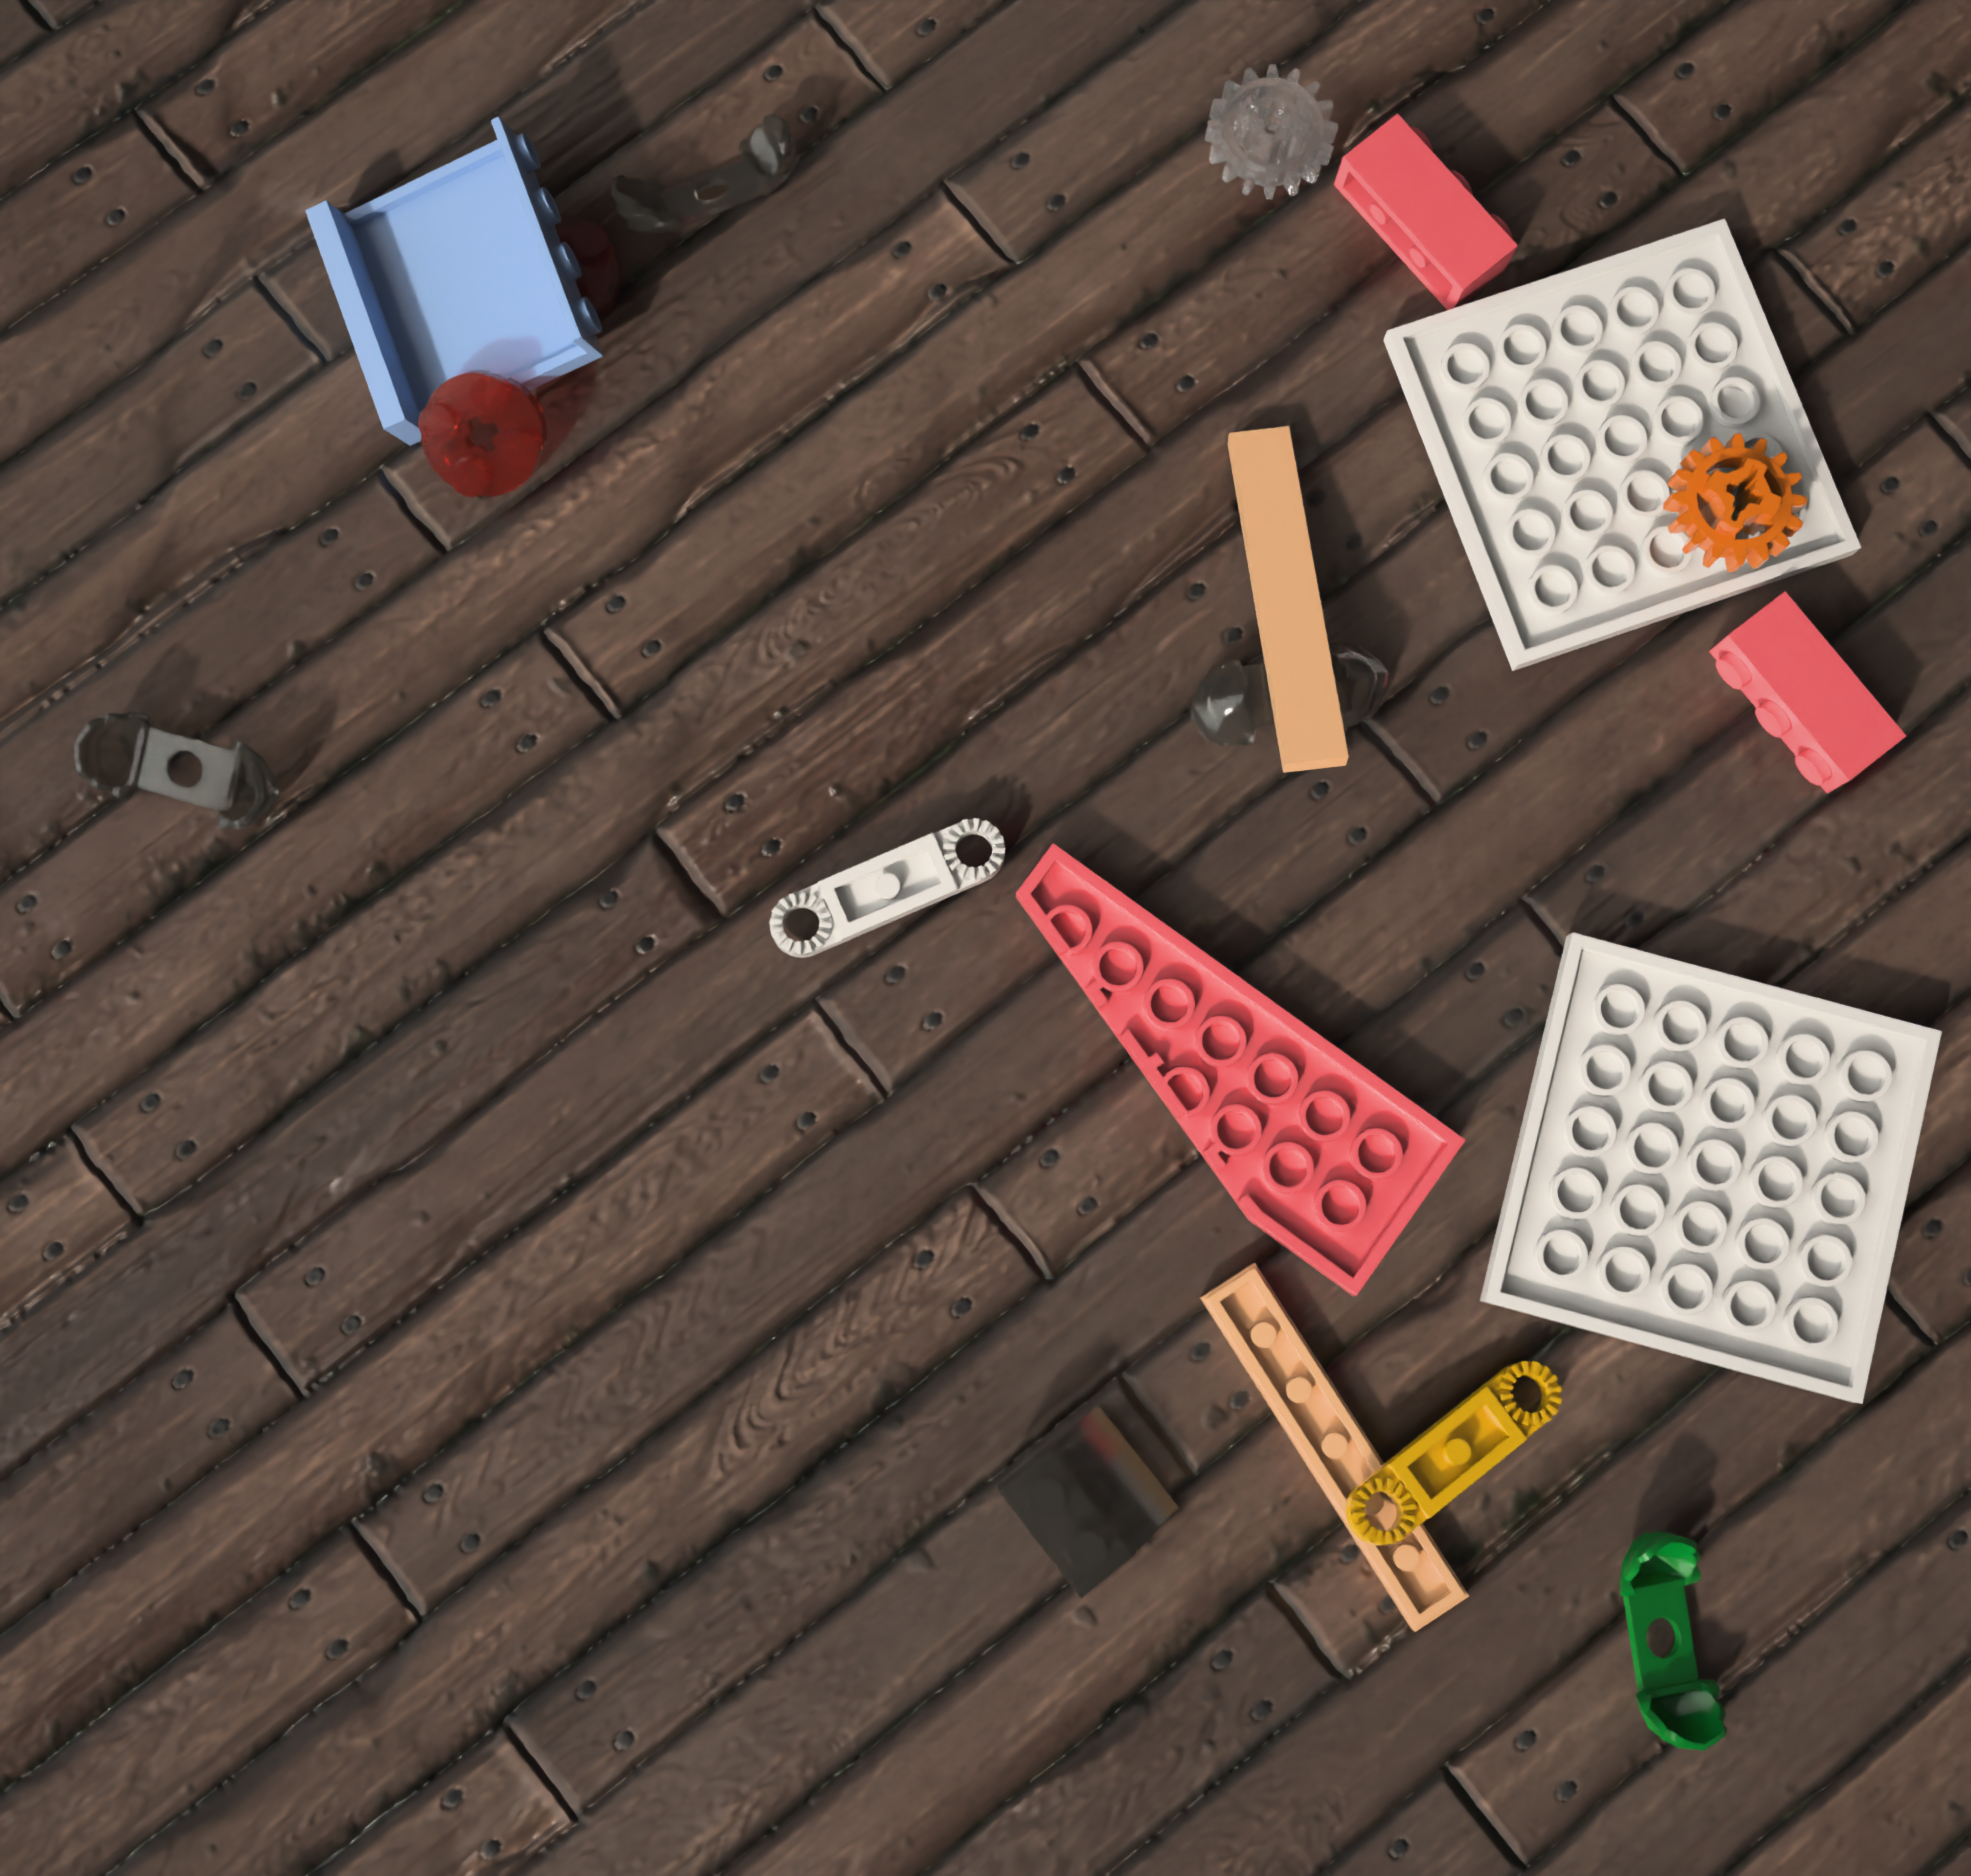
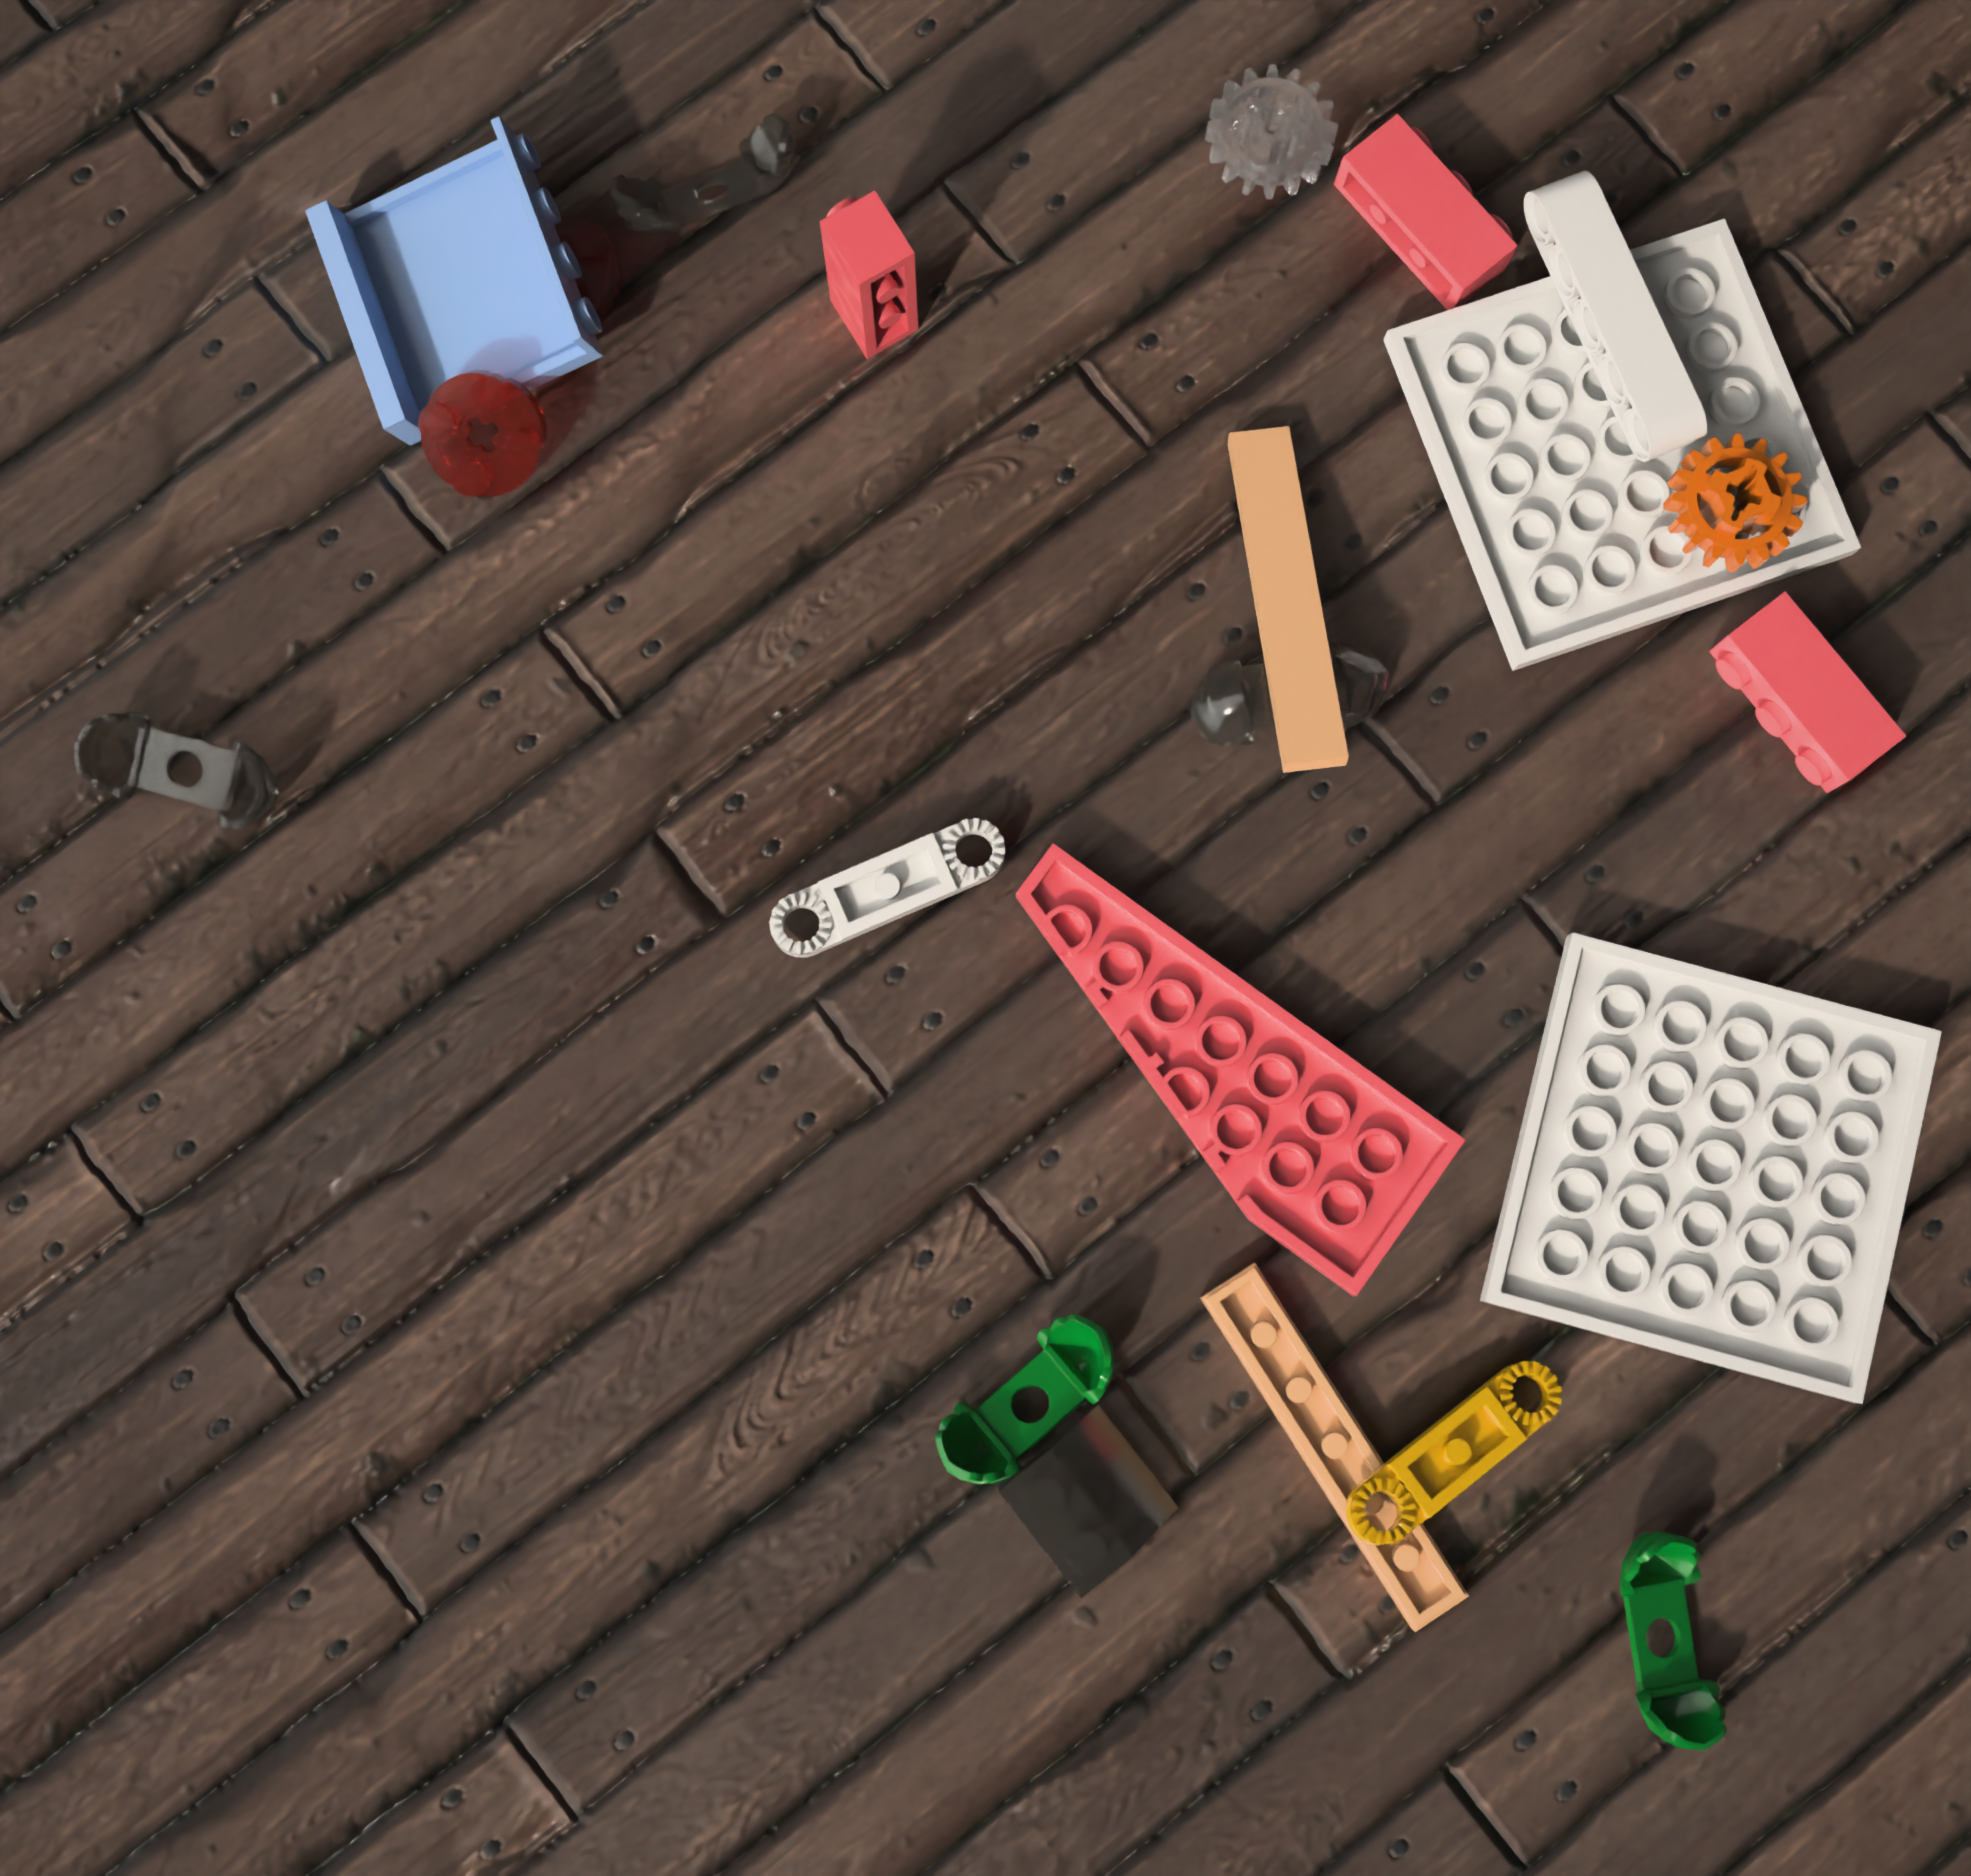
(870, 273): none -> coral brick
(989, 1441): none -> green piece
(1615, 316): none -> white beam

